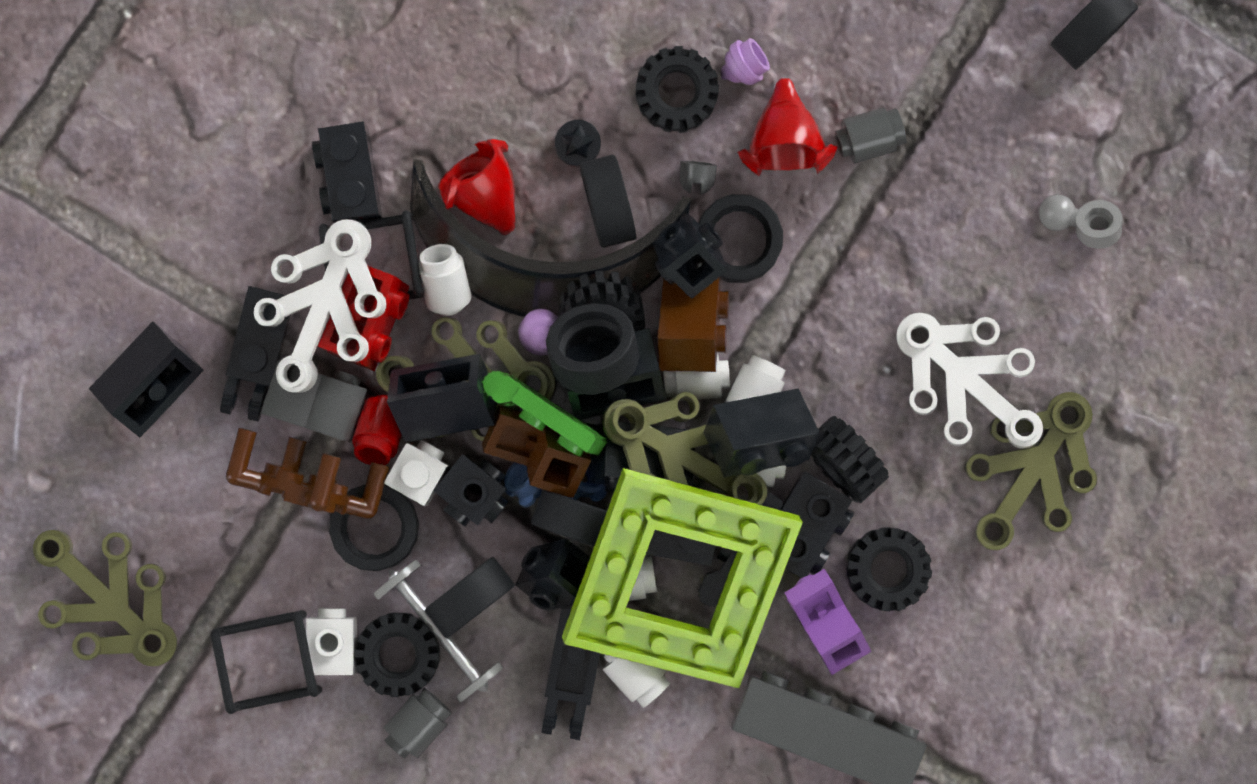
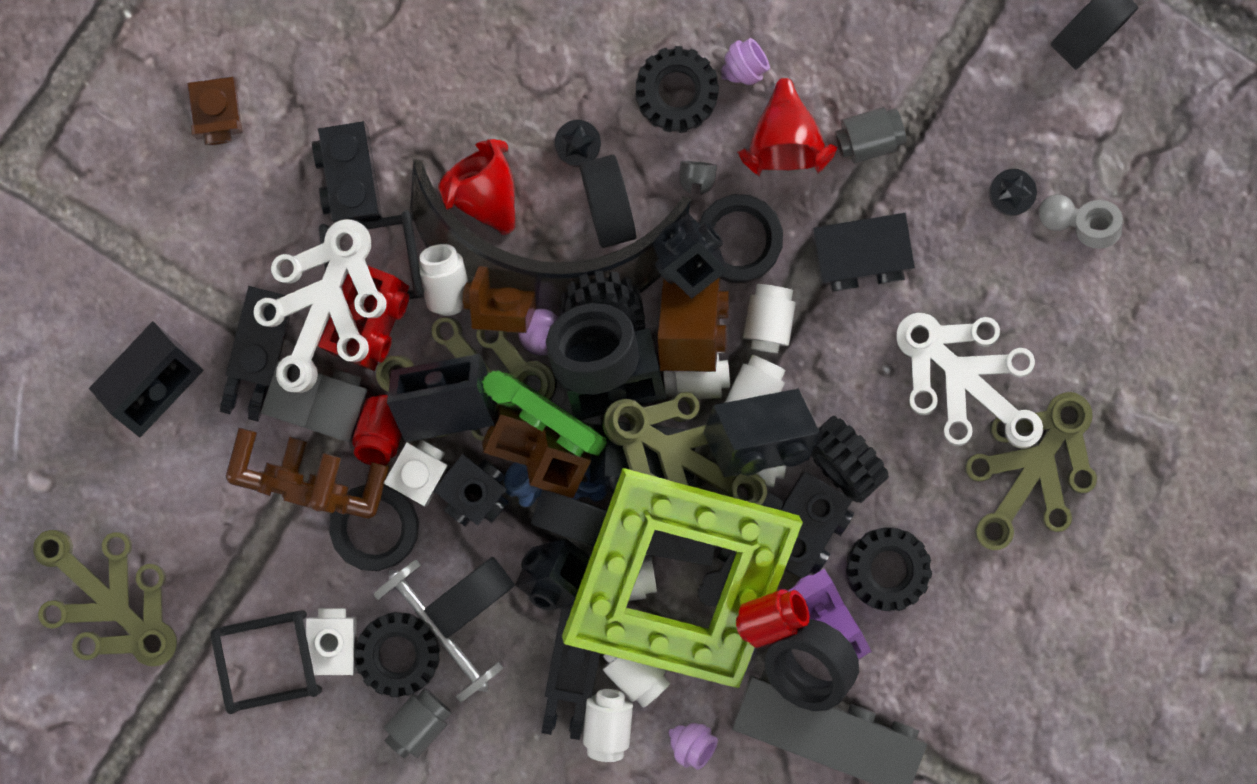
(215, 110): none -> reddish brown bracket
(497, 309): none -> reddish brown bracket
(607, 725): none -> white brick
(692, 744): none -> lavender plate
(769, 318): none -> white brick
(772, 617): none -> red brick
(803, 688): none -> black tyre
(863, 250): none -> black brick
(1012, 192): none -> black tile

